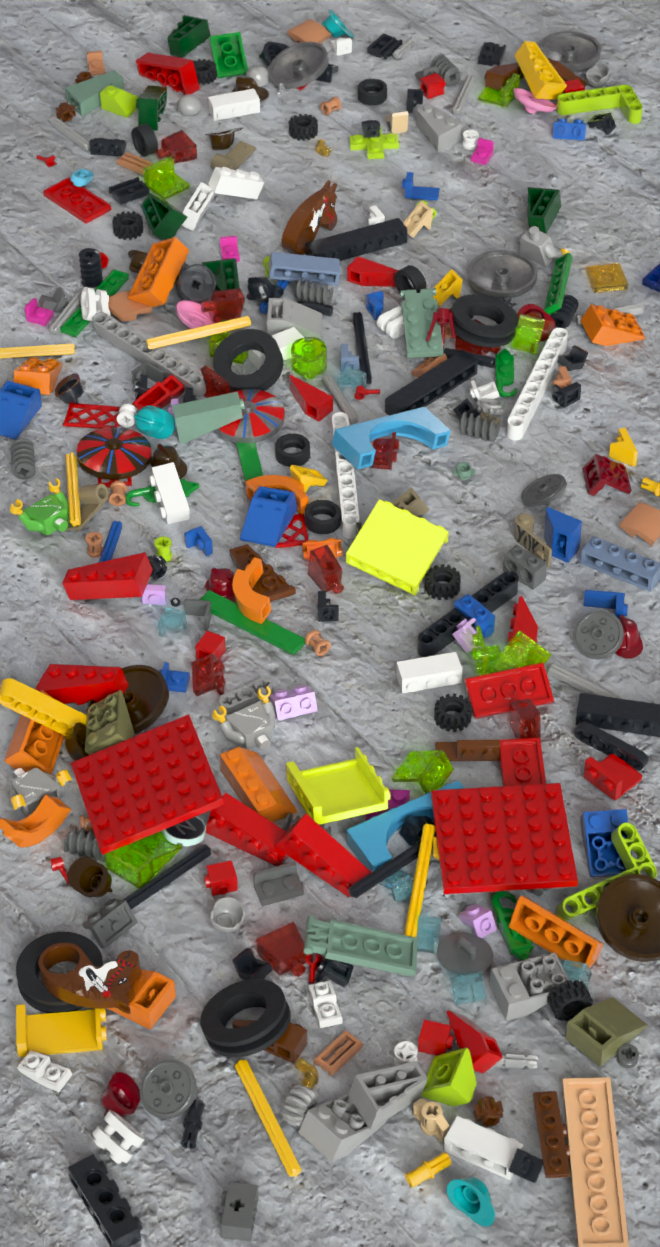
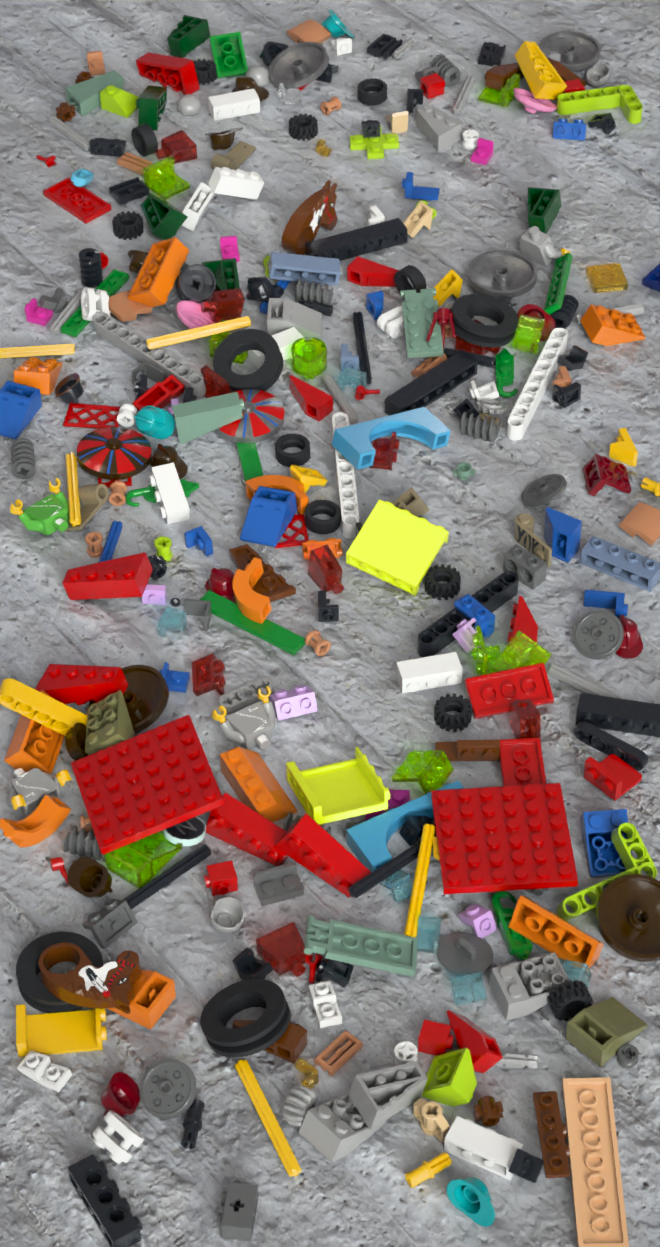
(210, 644): red brick -> none

